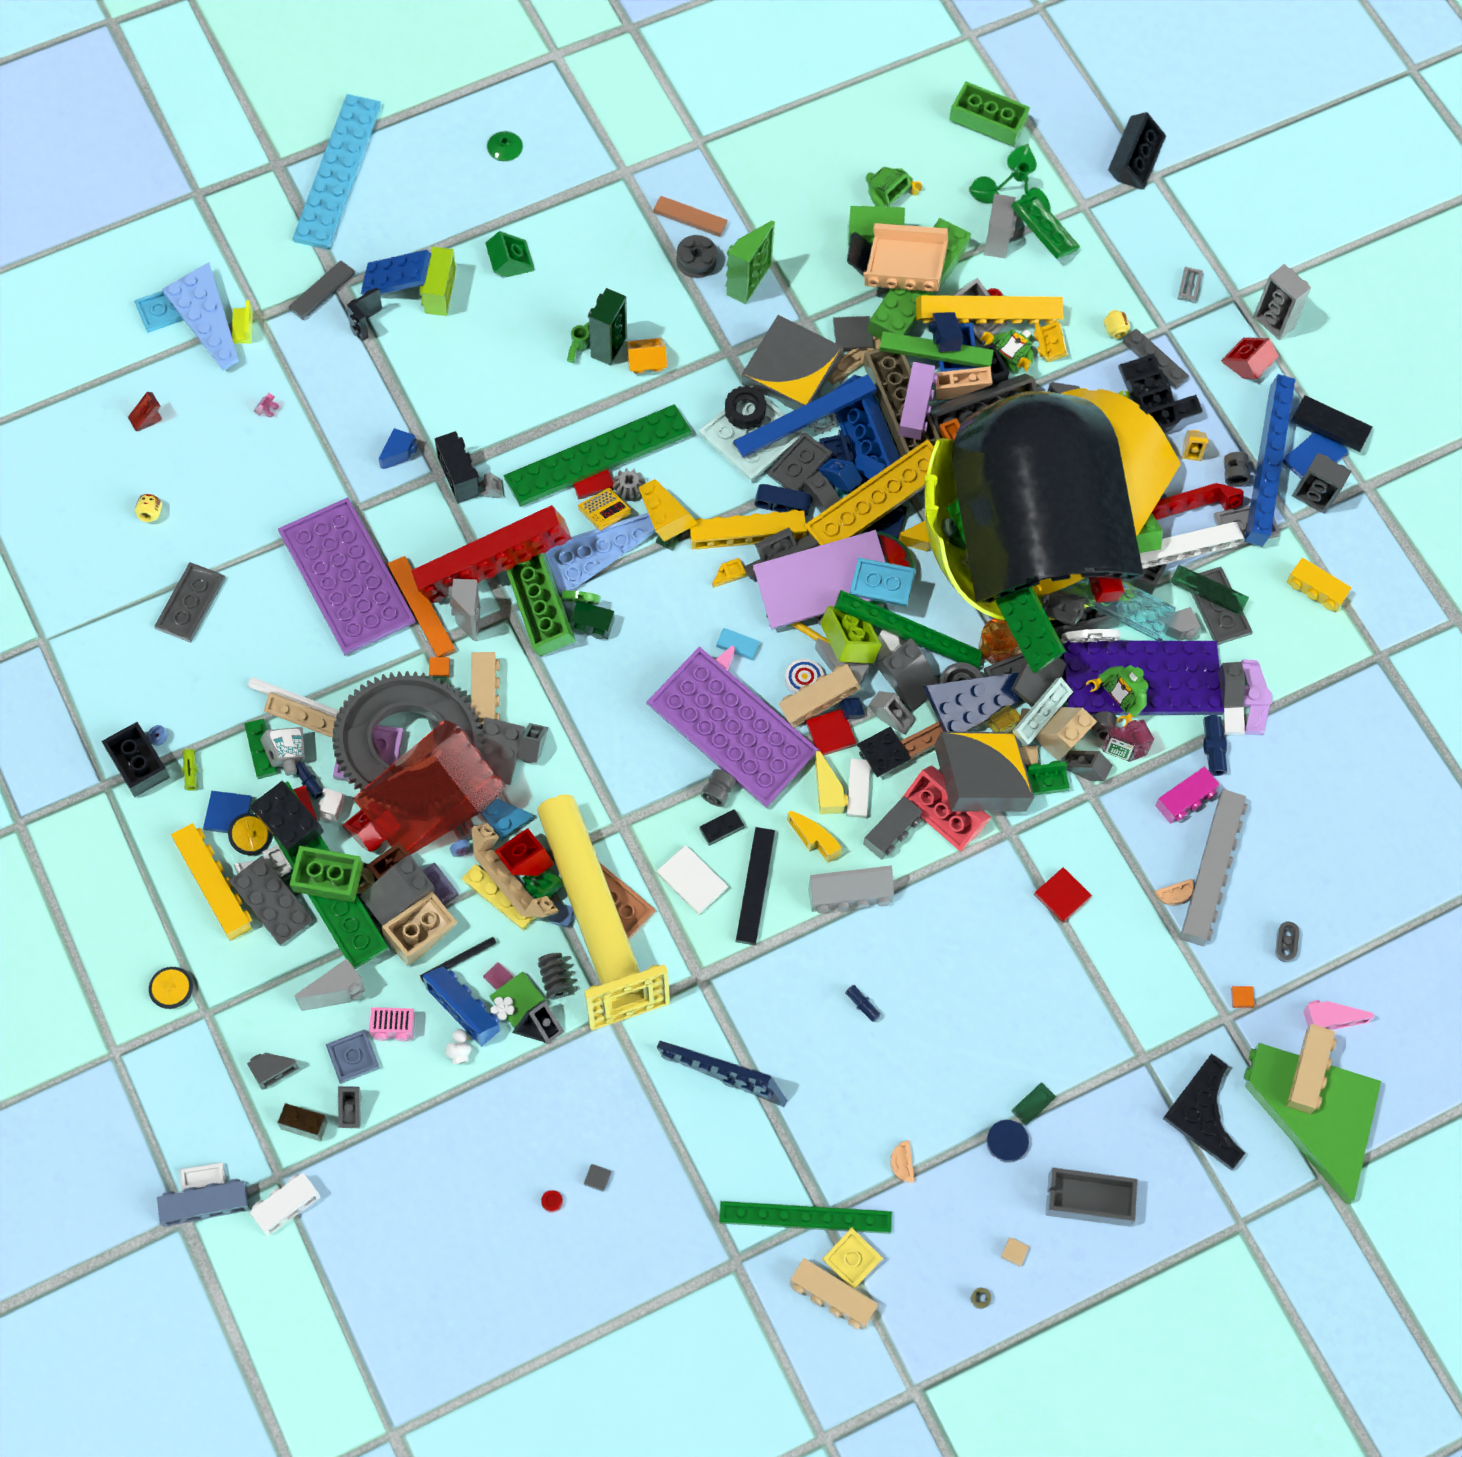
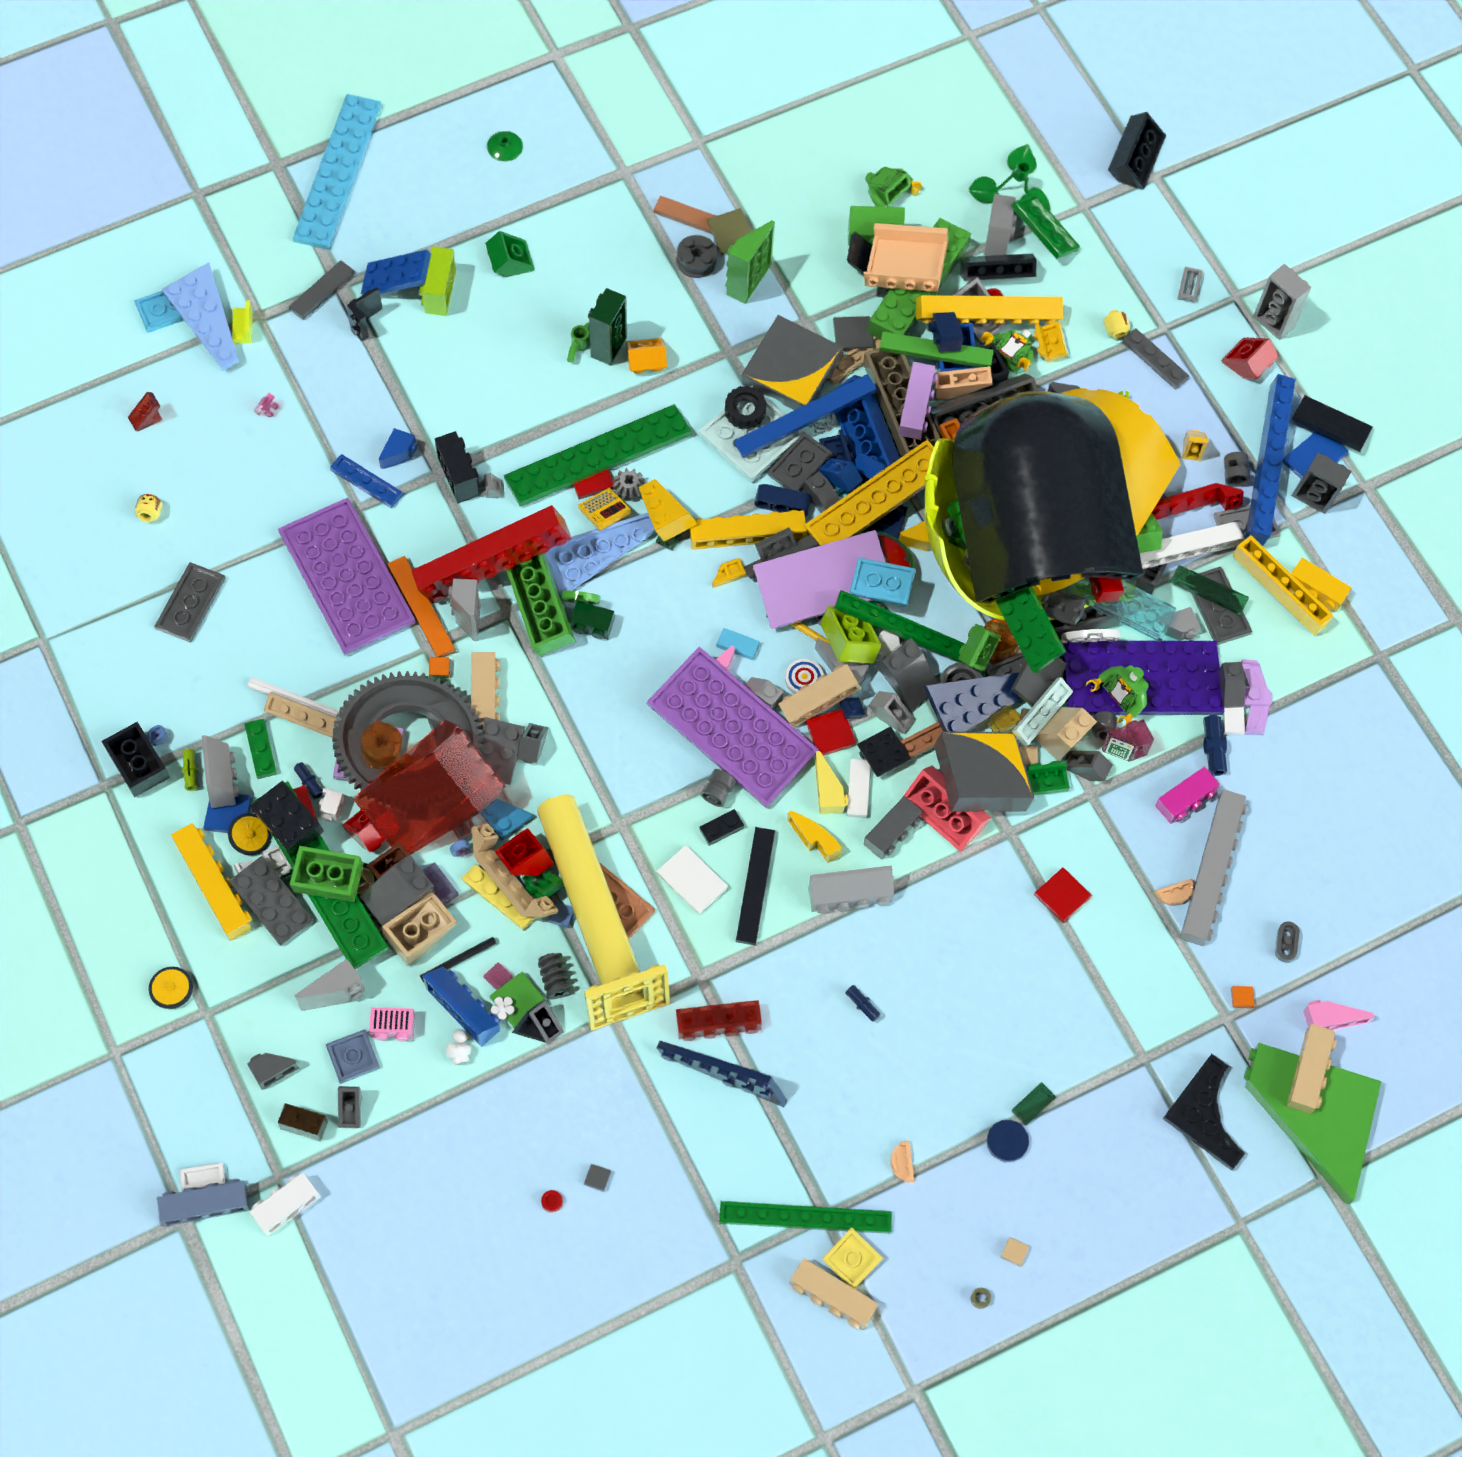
(219, 772): none -> light grey slope
(284, 748): torso -> none
(366, 481): none -> blue tile
(381, 745): none -> clear orange brick
(718, 1020): none -> clear red brick
(727, 229): none -> olive slope
(765, 691): none -> light grey slope
(979, 647): none -> bright green slope
(989, 113): bright green brick -> none
(998, 266): none -> black brick
(1091, 1197): dark grey piece -> none
(1153, 395): black slope -> none
(1282, 585): none -> yellow brick

